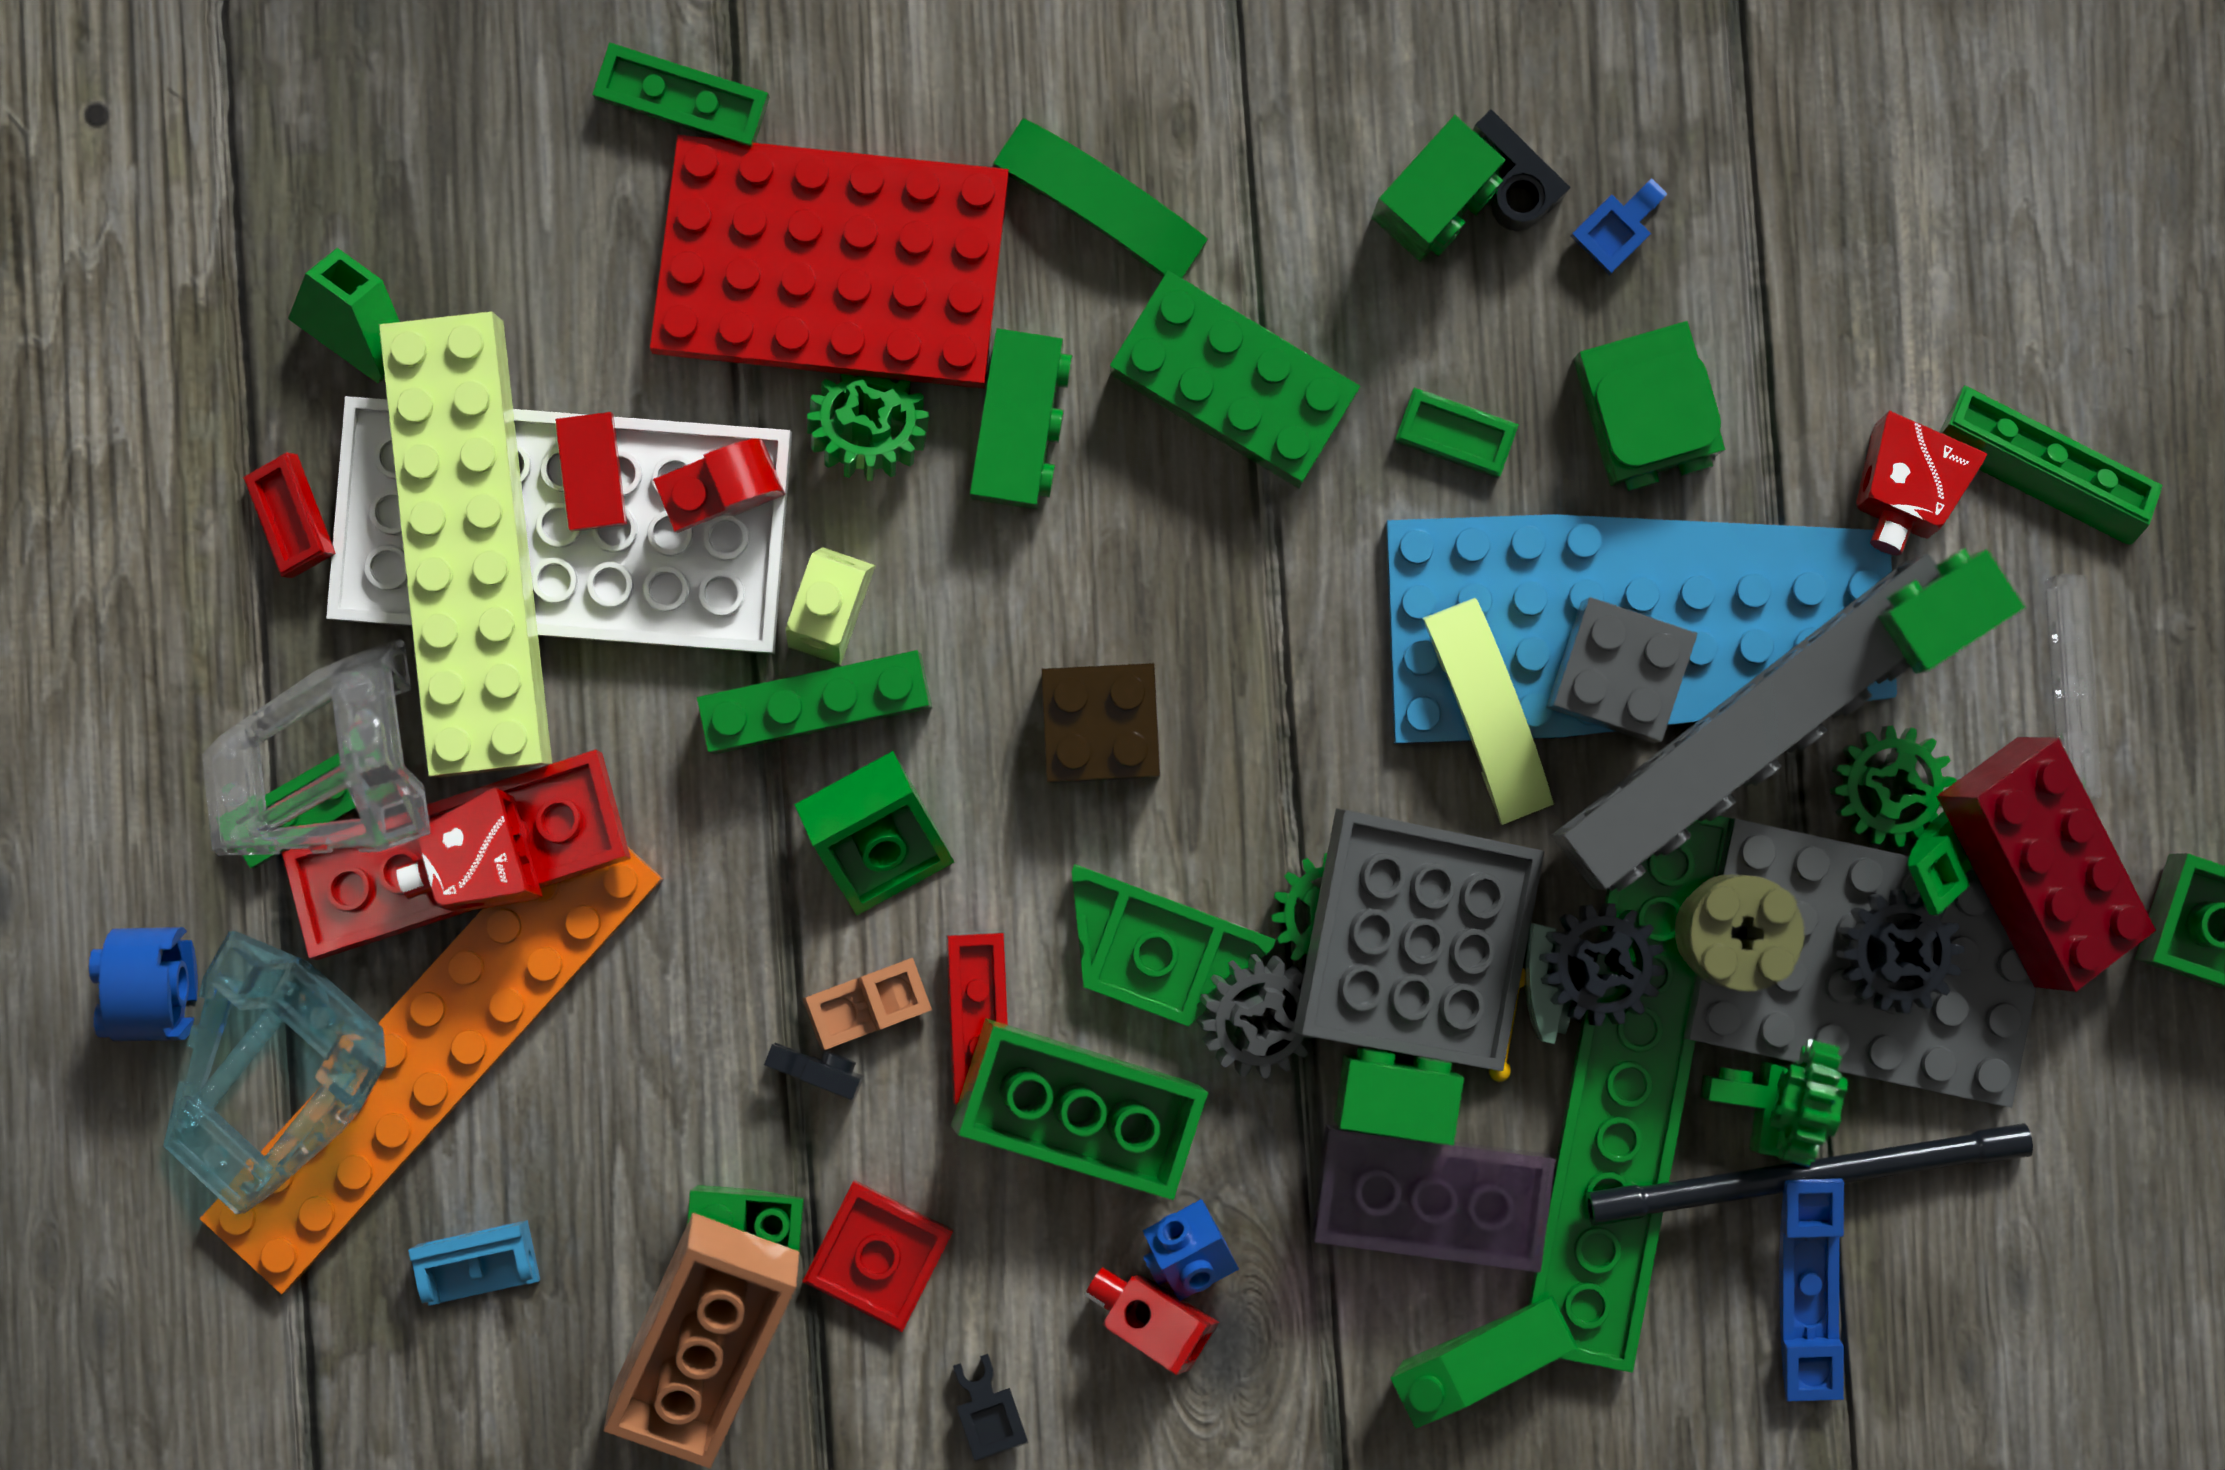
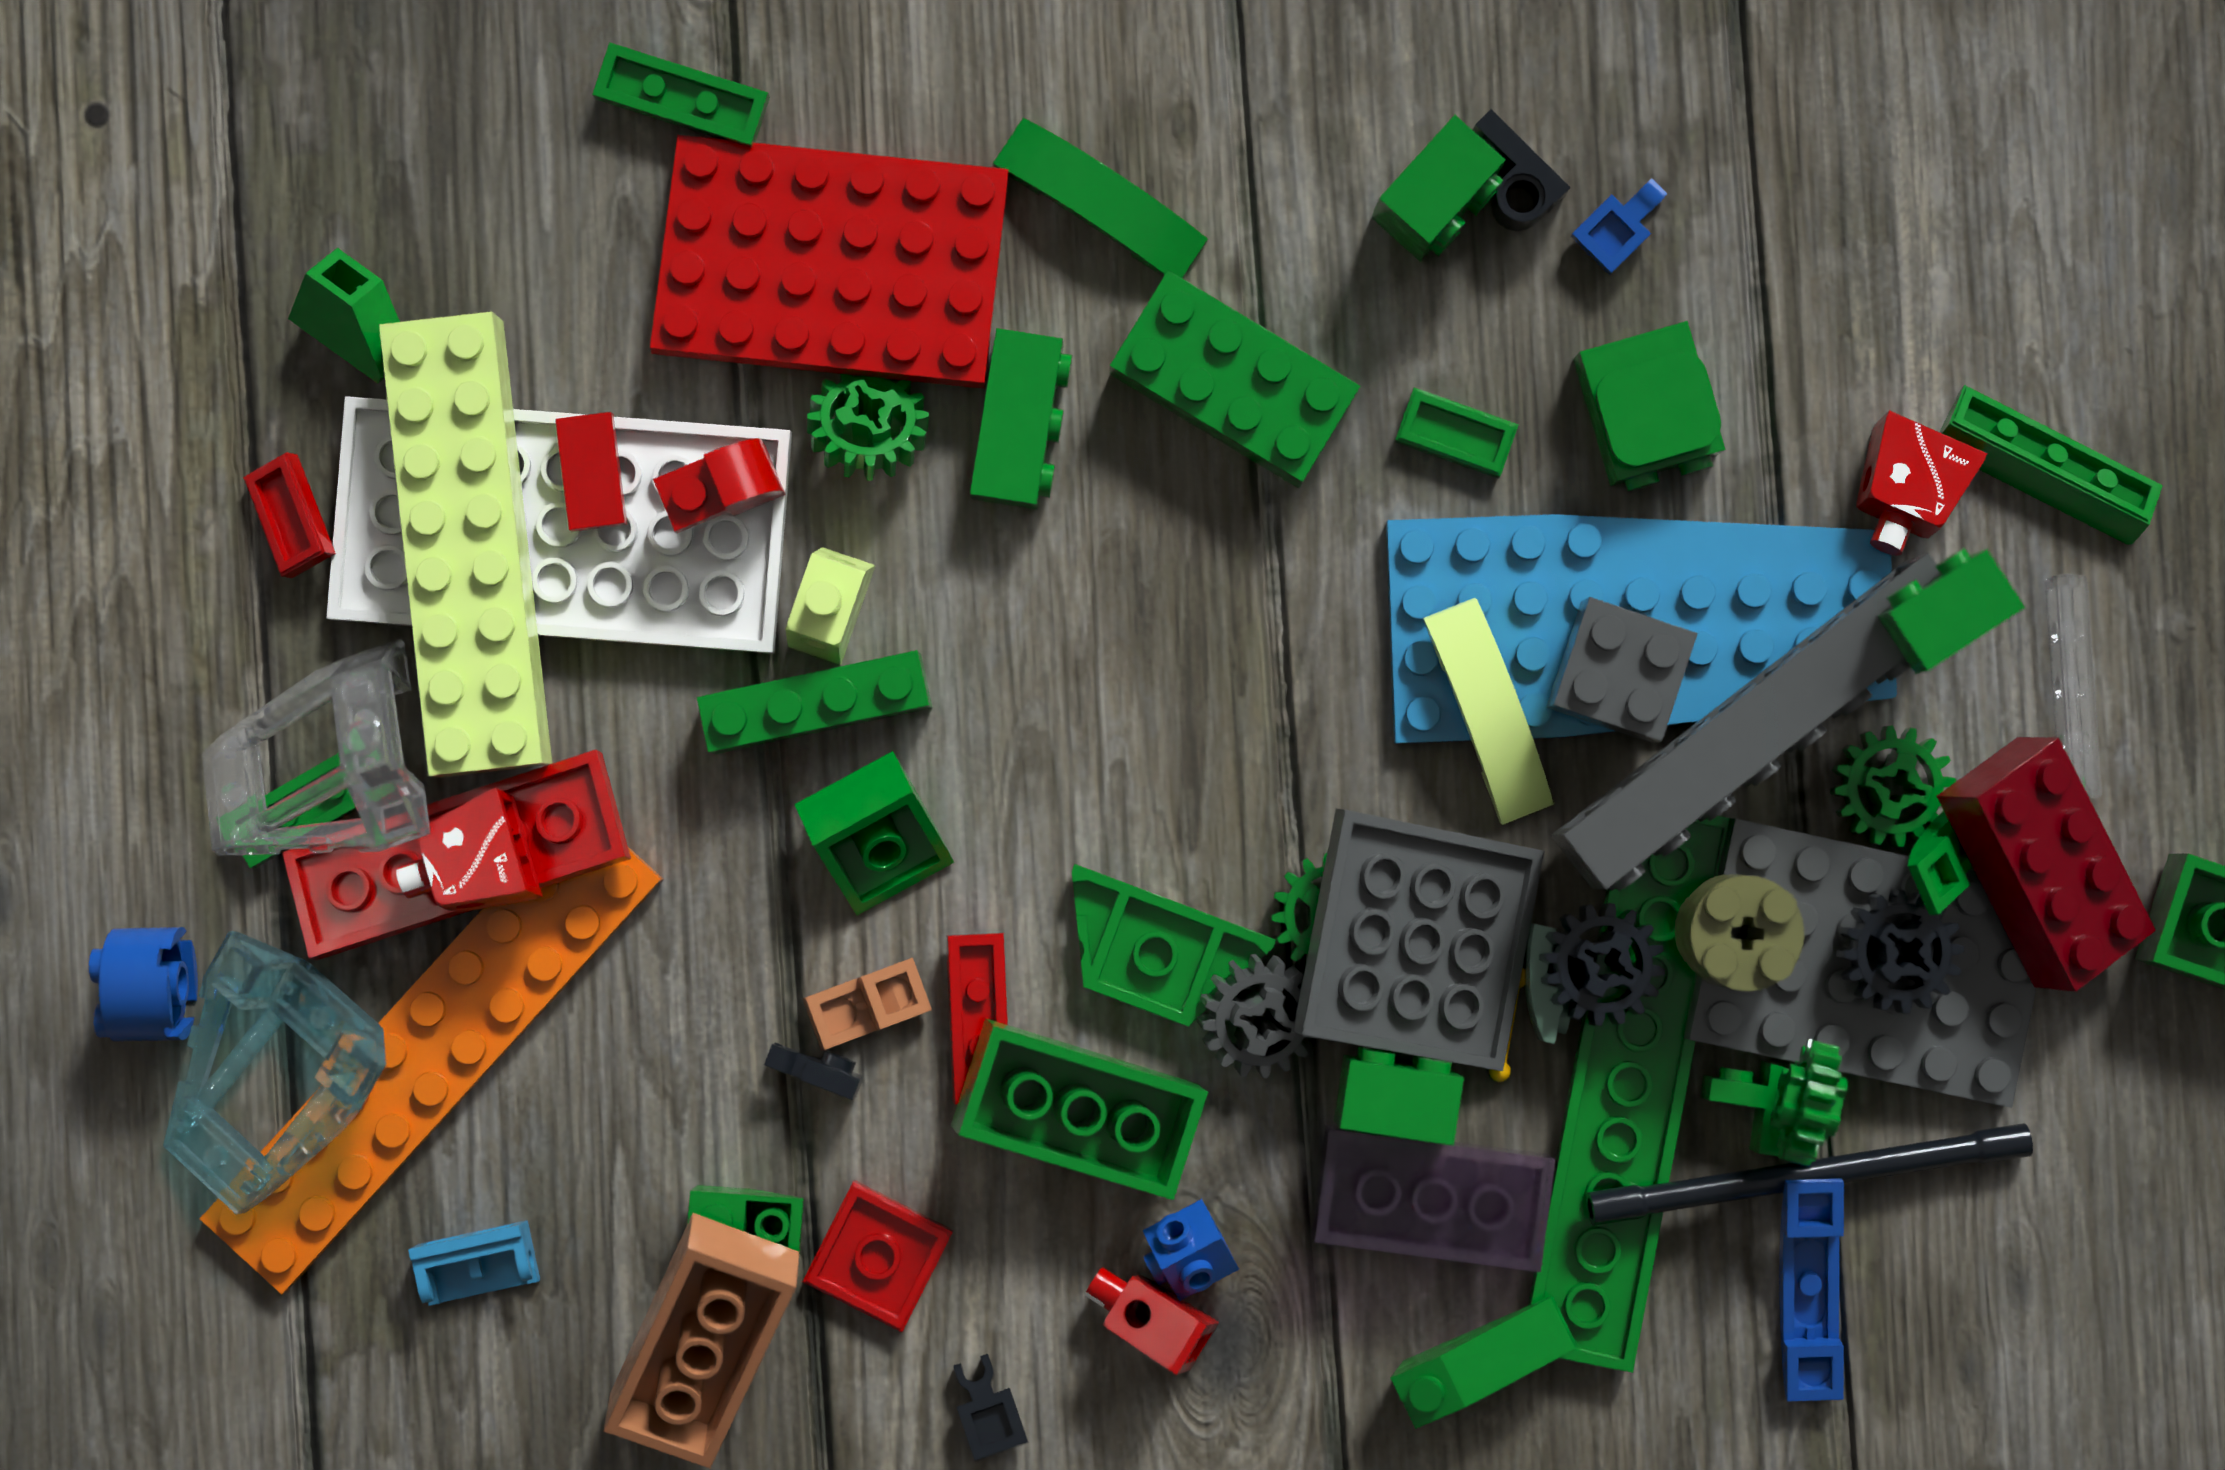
(1100, 723): dark brown brick -> none

